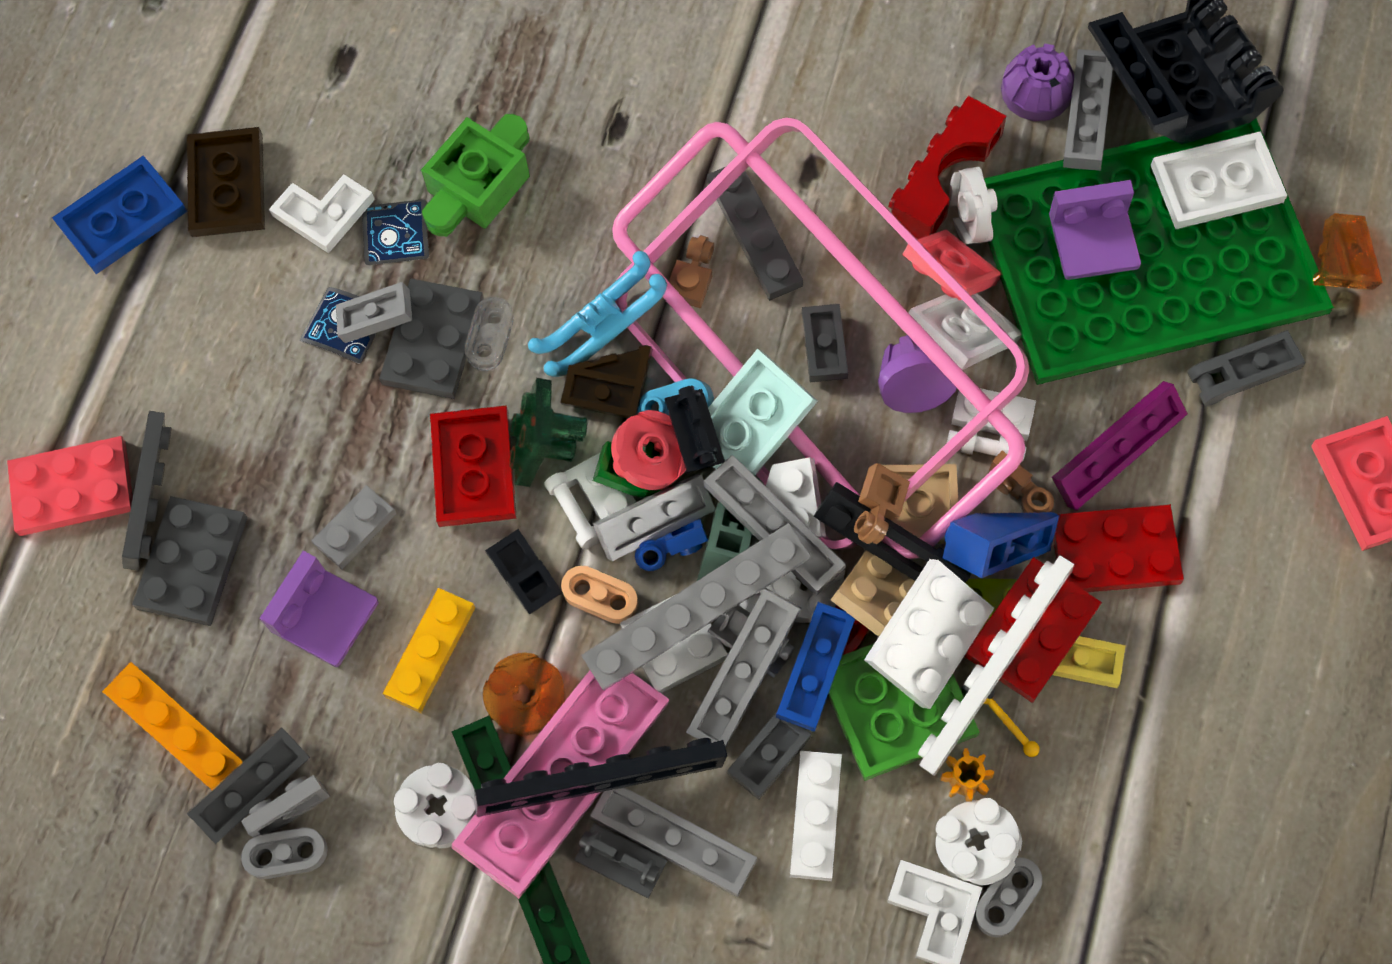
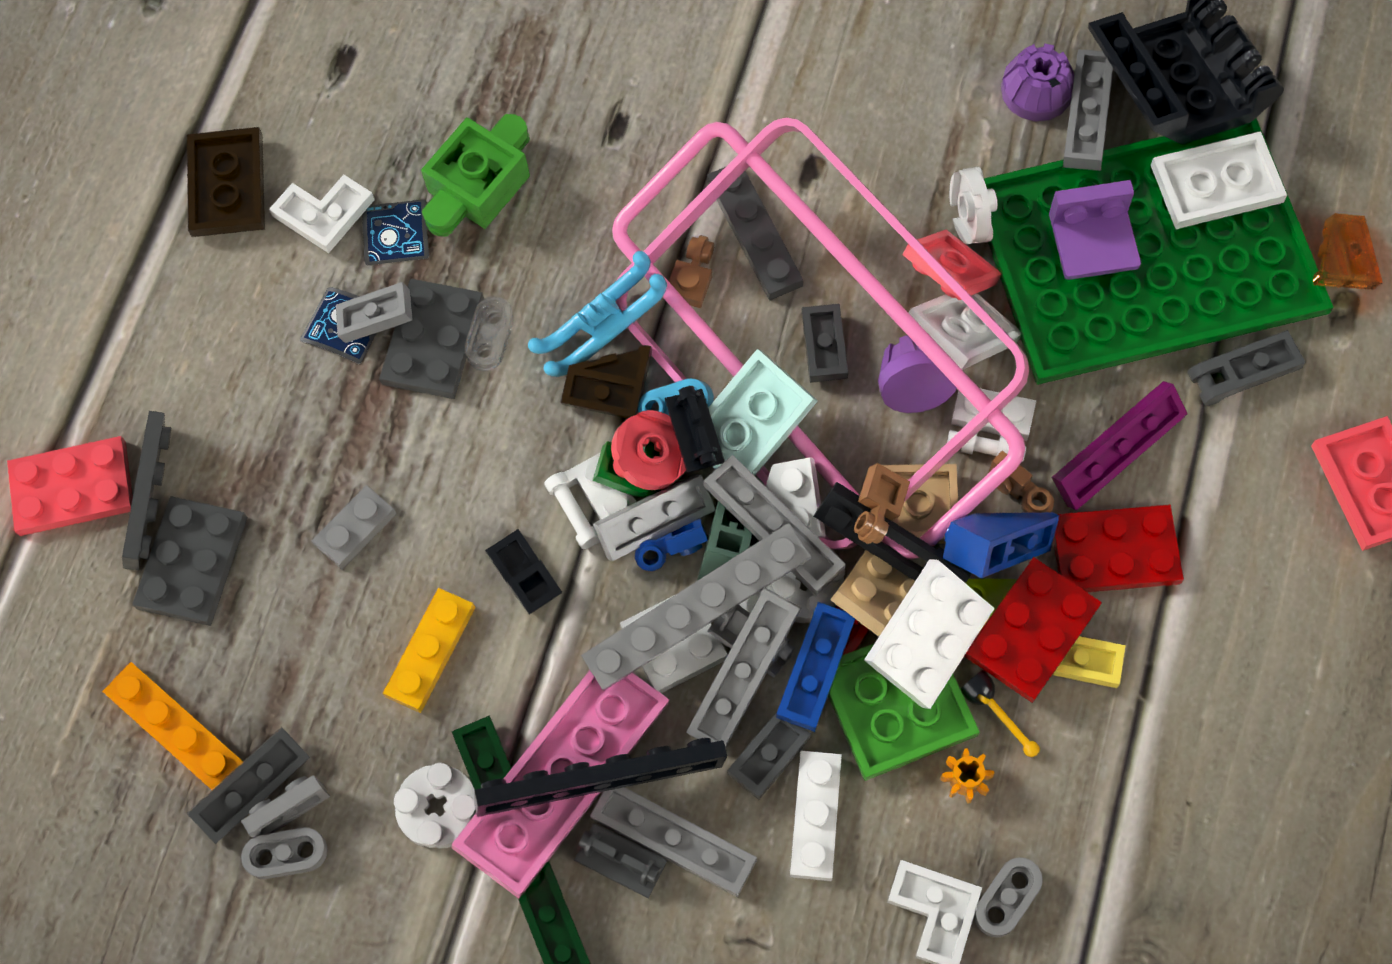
(119, 214): blue plate -> none
(318, 611): medium lavender bracket -> none
(472, 466): red plate -> none
(504, 683): clear orange plate -> none
(542, 433): clear green plate -> none
(602, 593): light nougat plate -> none
(969, 136): red arch -> none
(981, 818): white plate -> none
(1004, 649): white plate -> none

